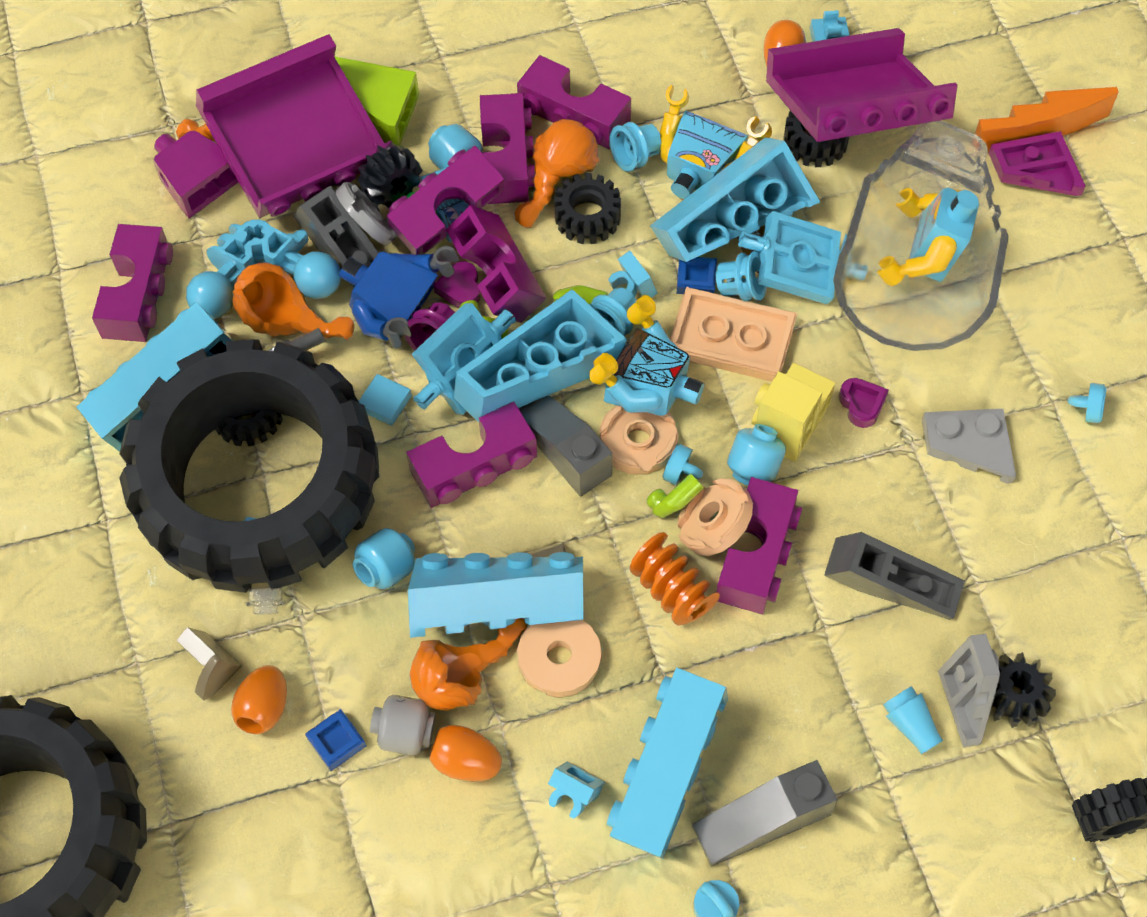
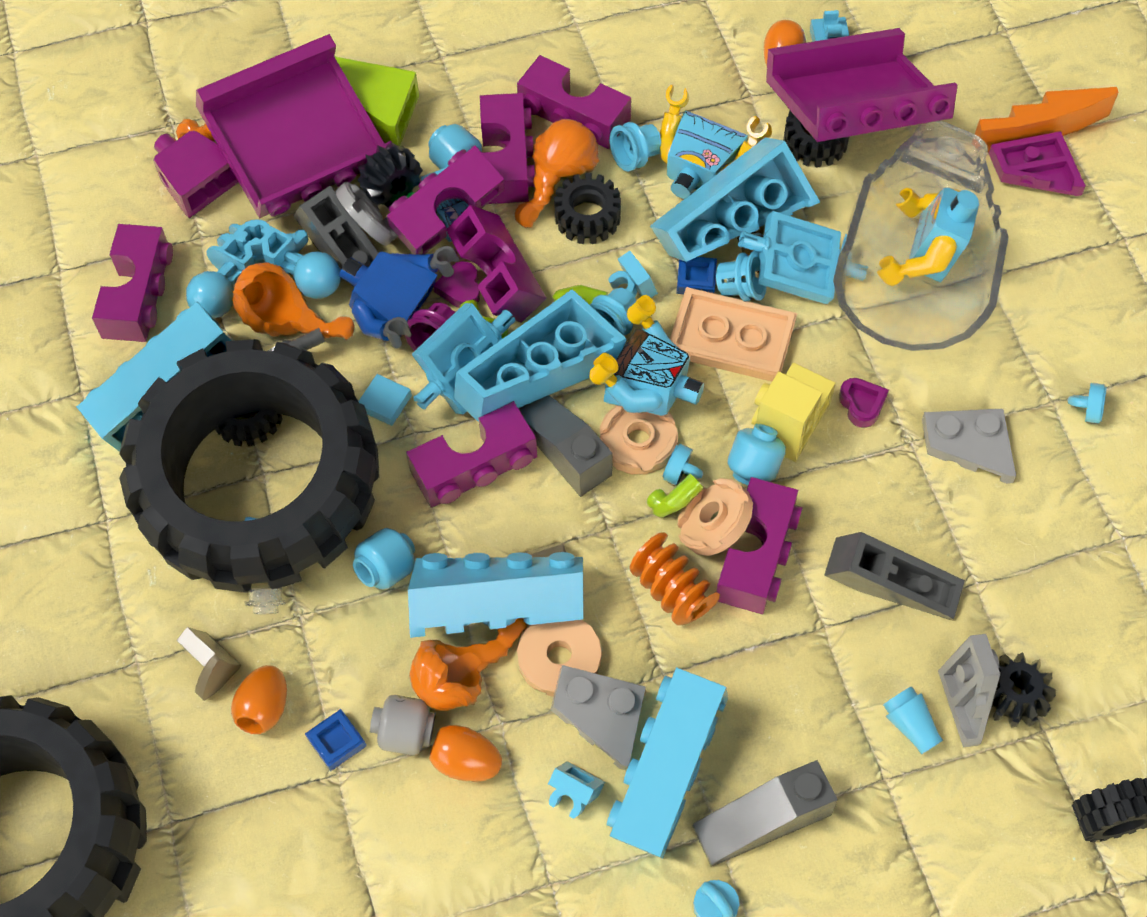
(601, 710): none -> light grey wing

